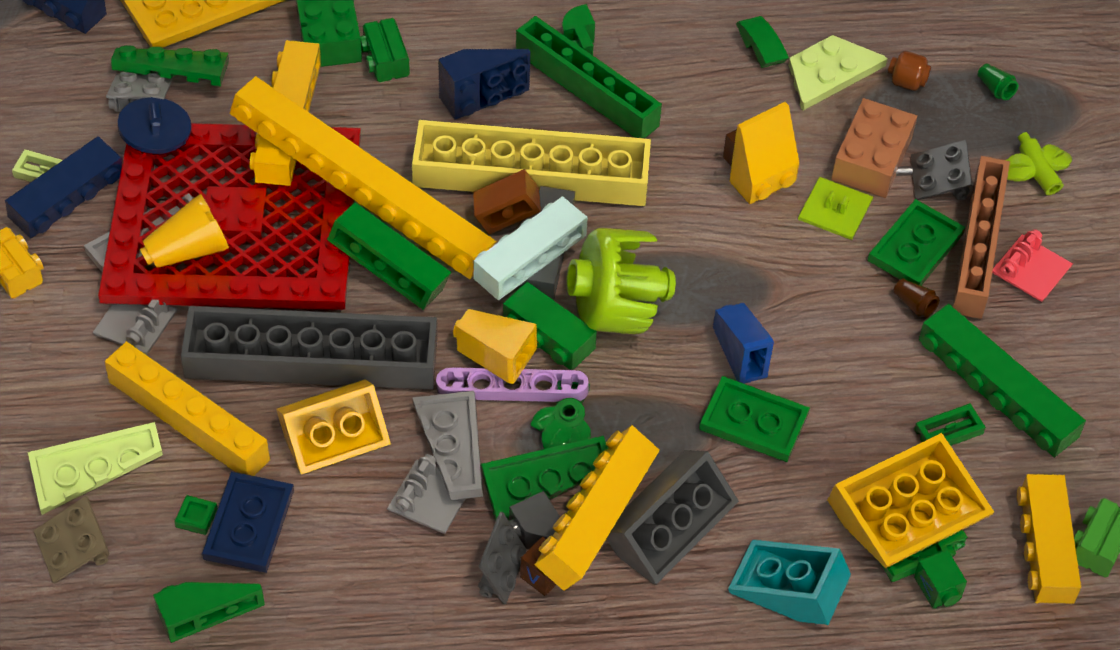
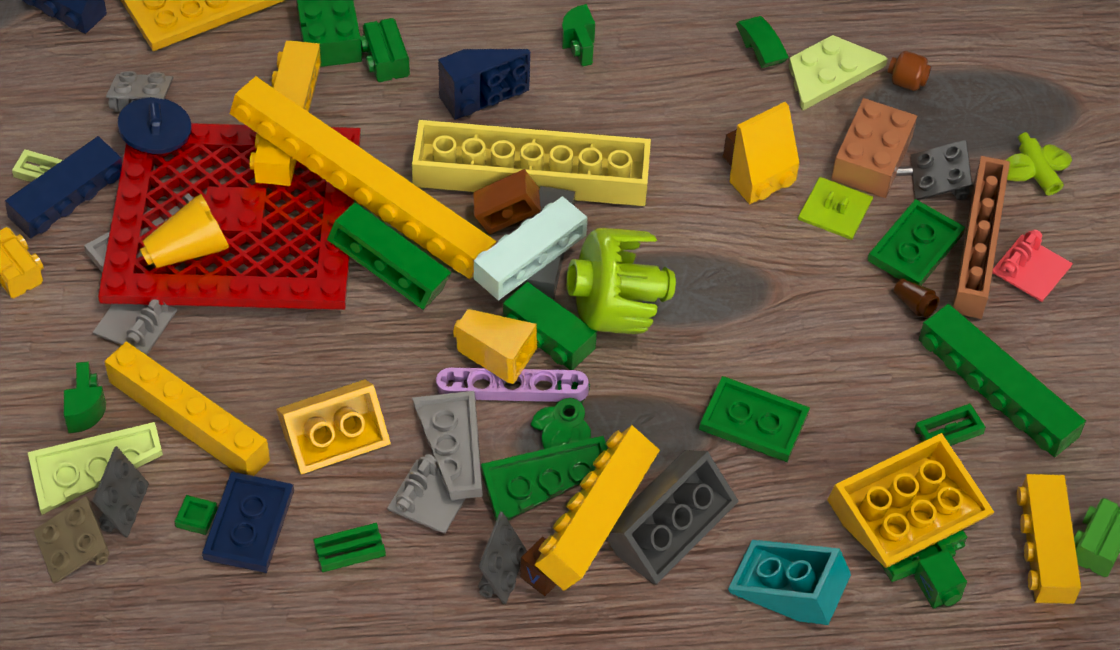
(86, 403): none -> green brick
(120, 494): none -> dark grey hinge
(168, 63): green wing -> none
(200, 605): green slope -> none
(309, 347): dark grey brick -> none
(346, 542): none -> green tile
(533, 519): dark grey slope -> none
(589, 78): green brick -> none
(743, 342): blue slope -> none
(998, 82): green cone -> none

